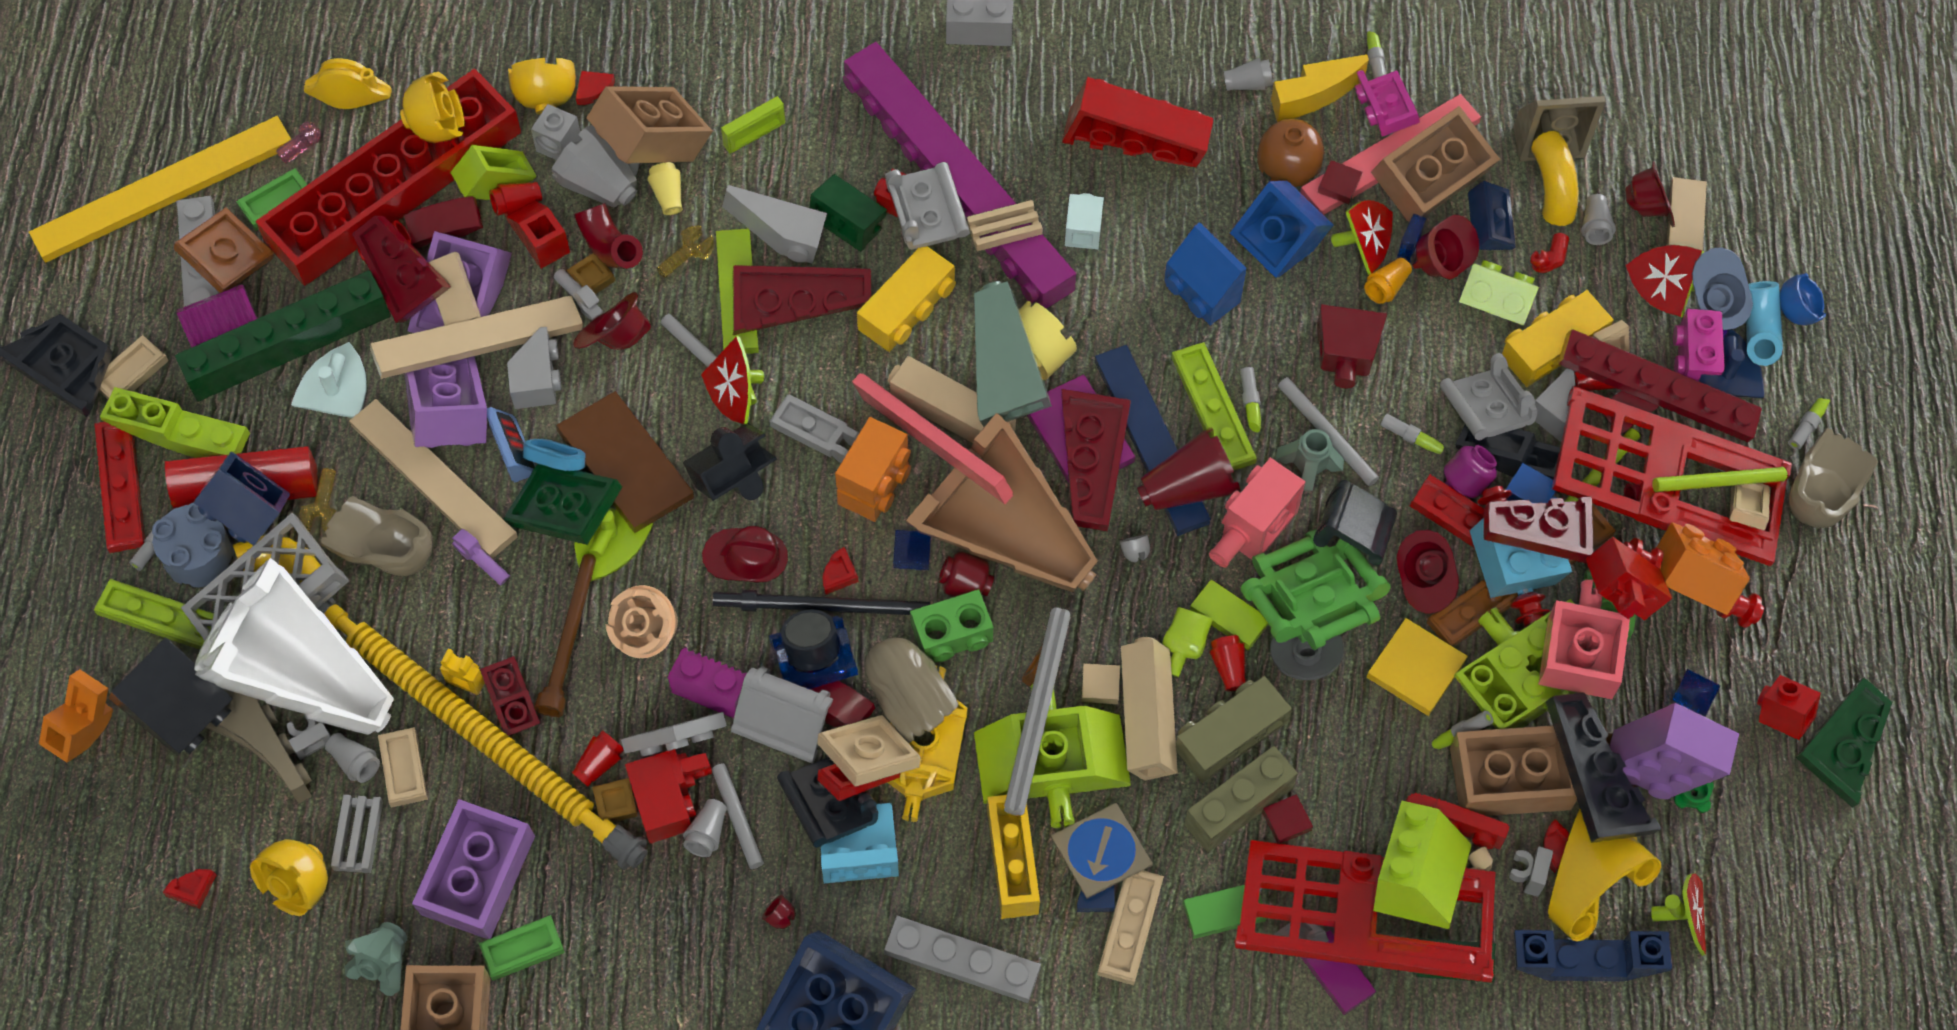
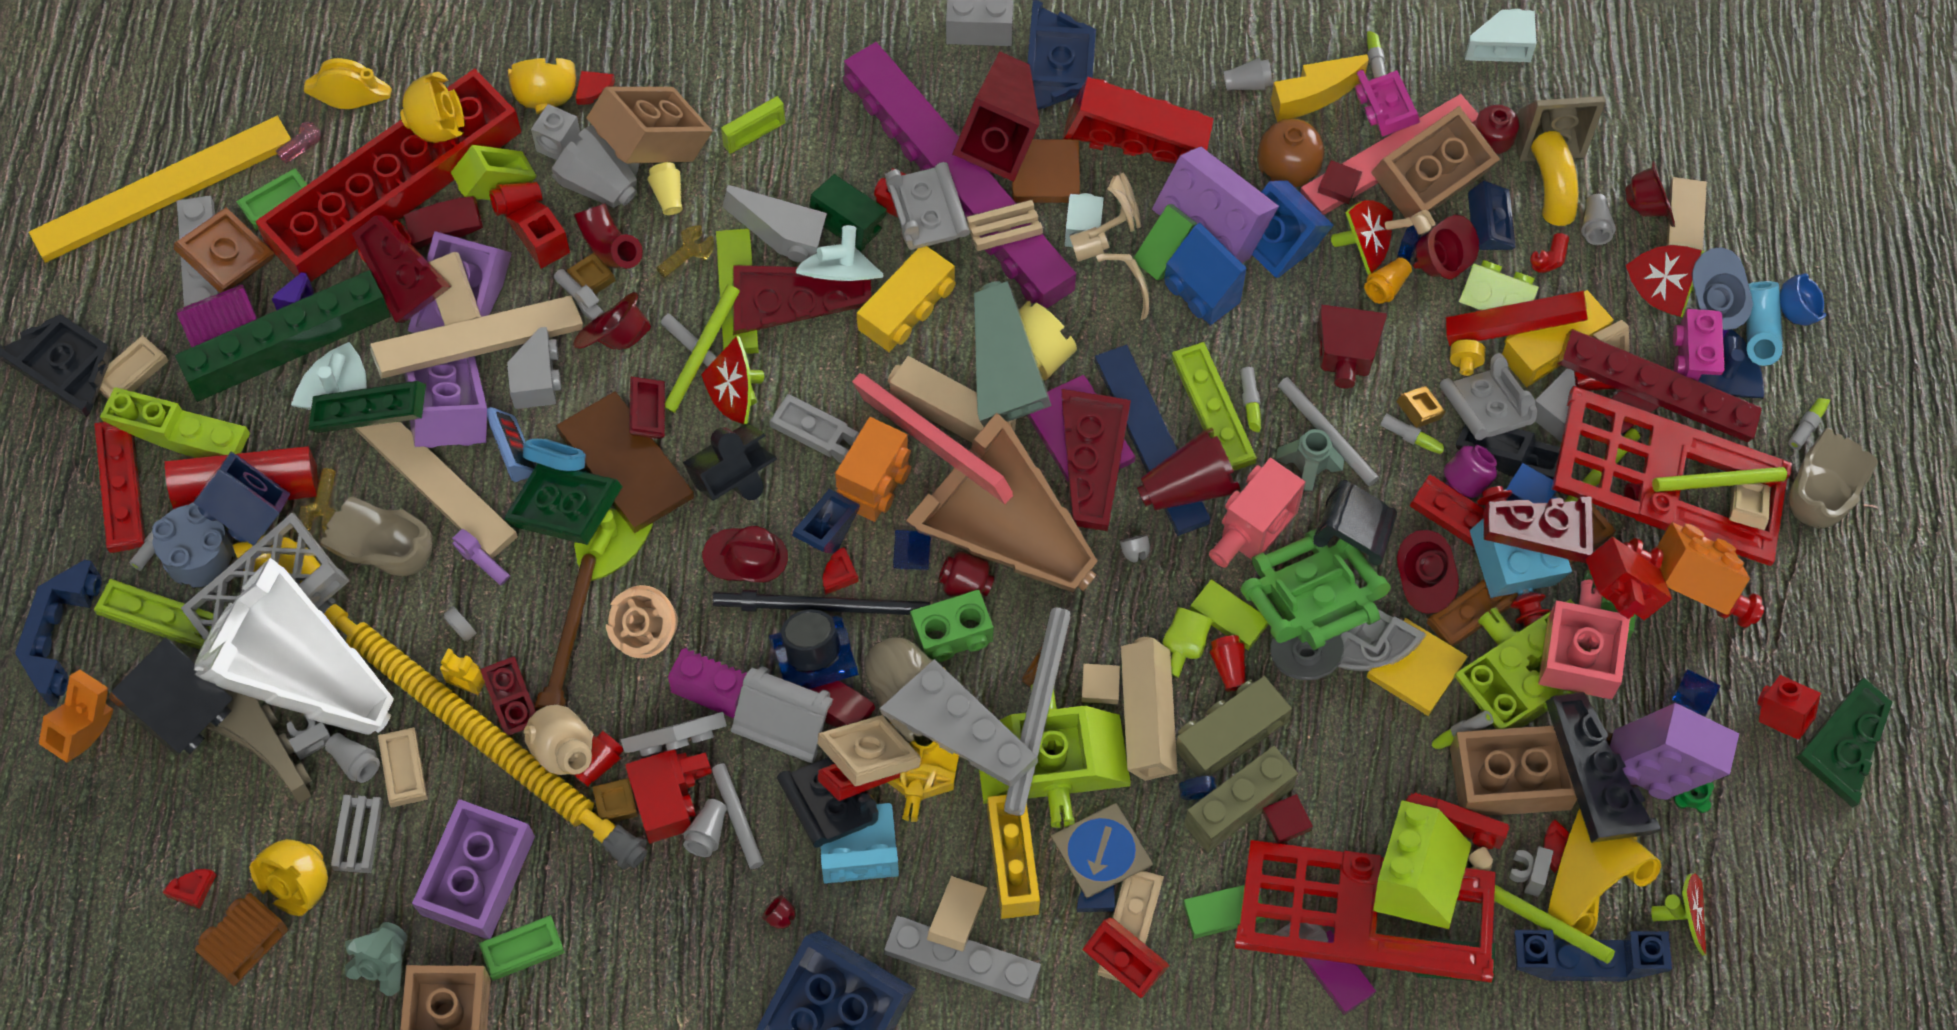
(72, 587): none -> dark blue slope
(240, 938): none -> dark orange brick
(294, 291): none -> dark purple slope
(367, 407): none -> dark green tile
(459, 624): none -> light grey tile
(559, 740): none -> tan piece
(647, 408): none -> dark red tile
(701, 348): none -> lime bar
(827, 522): none -> dark blue slope
(840, 261): none -> light aqua shield
(952, 717): none -> light grey wing
(957, 913): none -> tan tile
(1001, 119): none -> dark red slope
(1048, 172): none -> dark orange tile
(1059, 55): none -> dark blue wing
(1094, 241): none -> tan plant
(1125, 957): none -> red slope
(1163, 241): none -> bright green tile
(1197, 787): none -> clear blue tile
(1218, 200): none -> medium lavender brick
(1379, 643): none -> light grey brick
(1421, 407): none -> pearl gold tile
(1422, 222): none -> tan hand
(1467, 355): none -> yellow tile
(1498, 127): none -> dark red head
(1505, 37): none -> light aqua slope
(1517, 318): none -> red tile
(1549, 922): none -> lime bar

